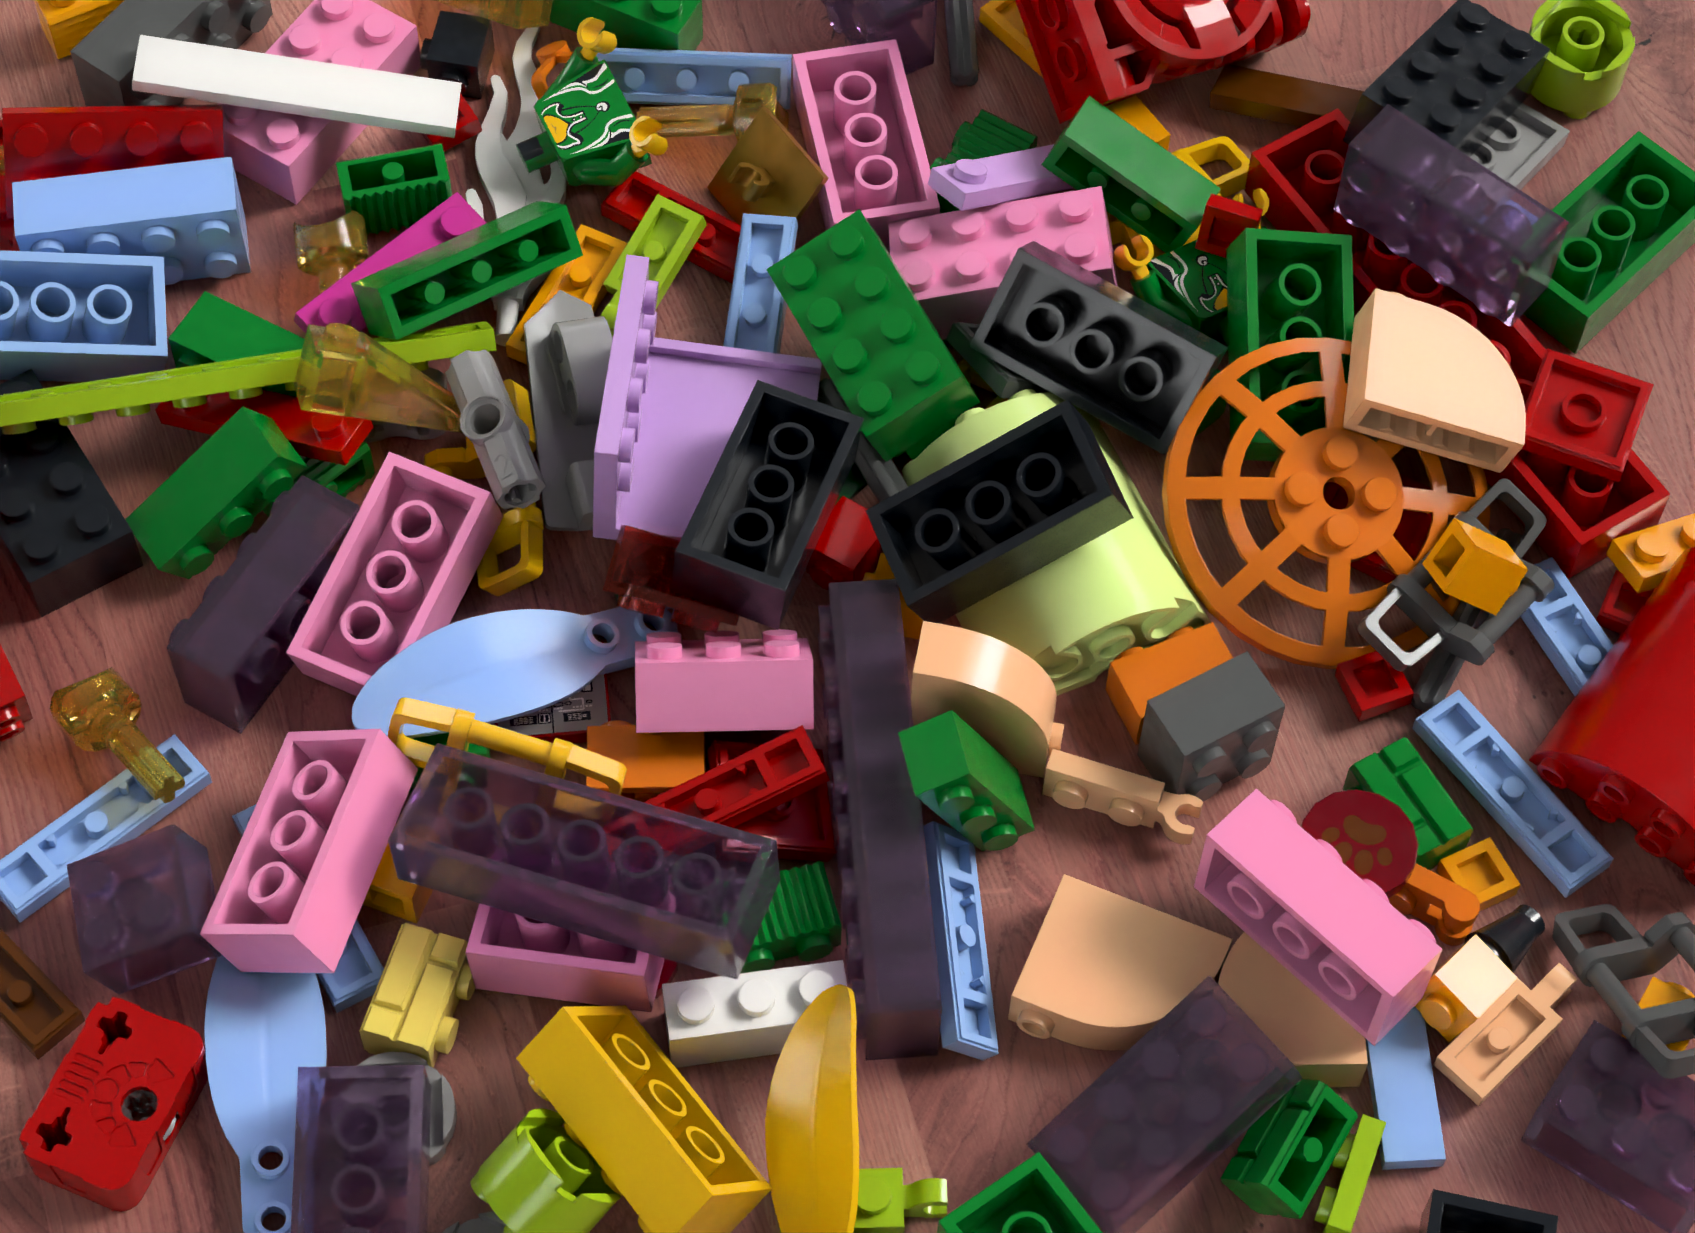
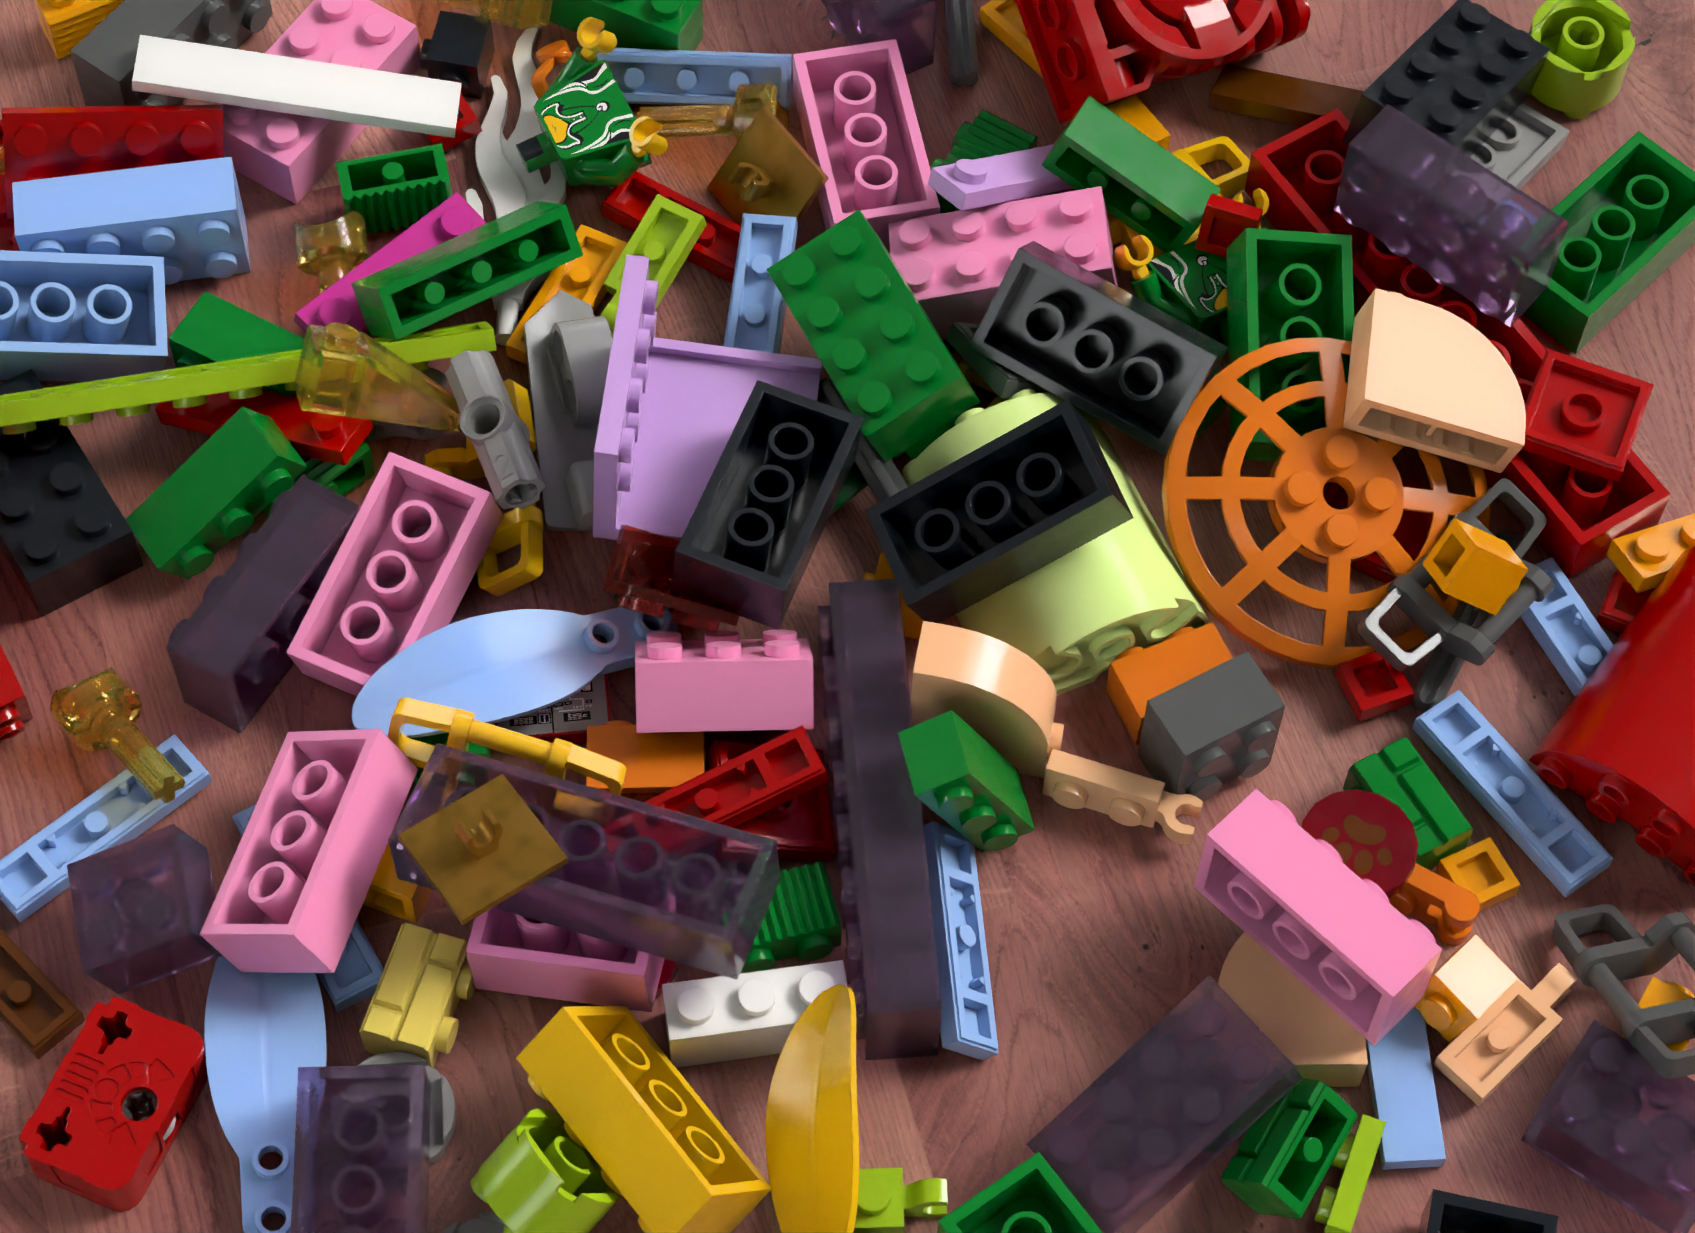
(483, 849): none -> pearl gold piece
(845, 547): red brick -> none
(1109, 968): light nougat brick -> none
(1512, 935): black cone -> none

